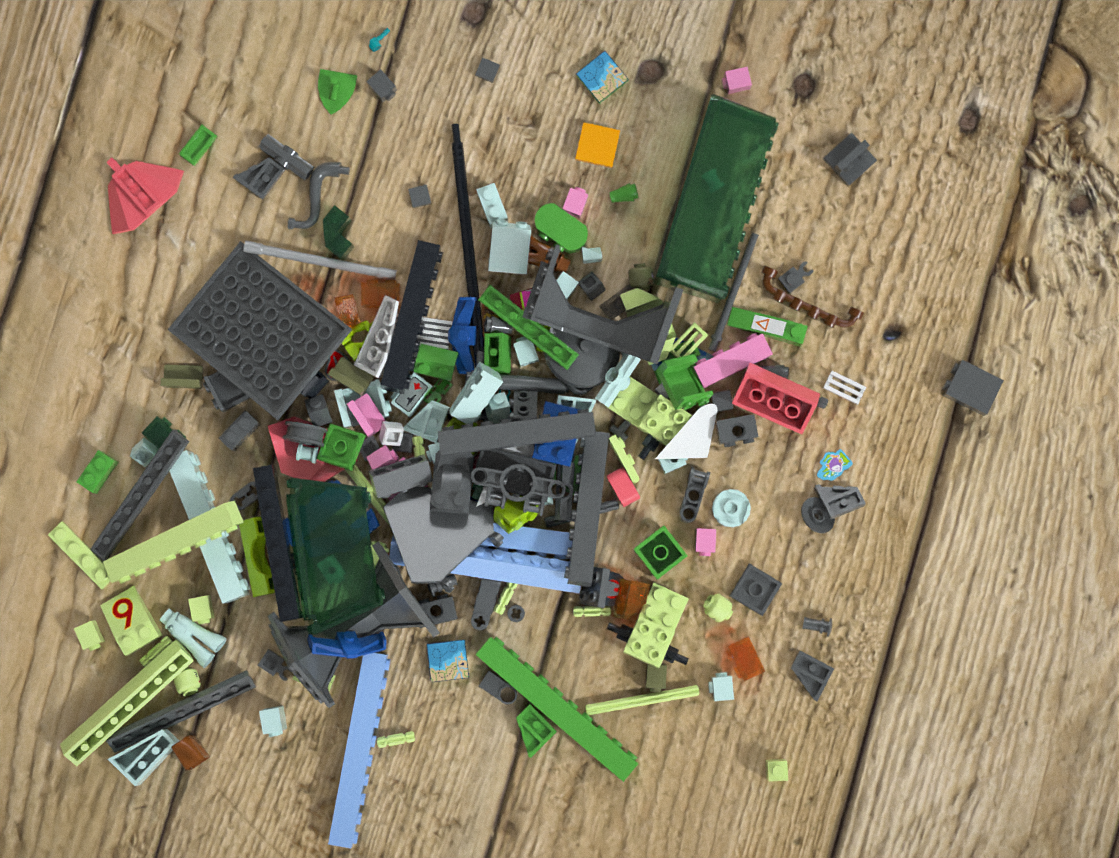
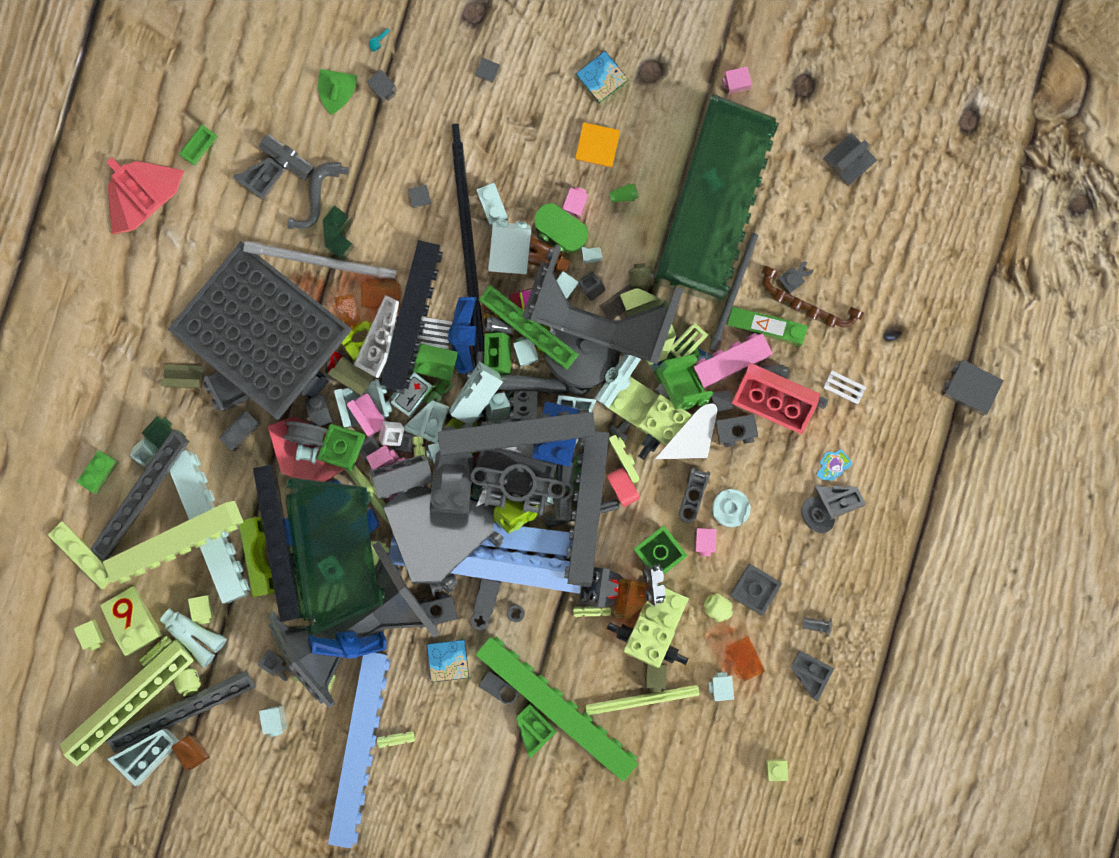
(243, 492): dark grey beam -> none
(505, 597): yellowish green axle -> none
(651, 576): none -> hinge
(672, 464): light aqua brick -> none

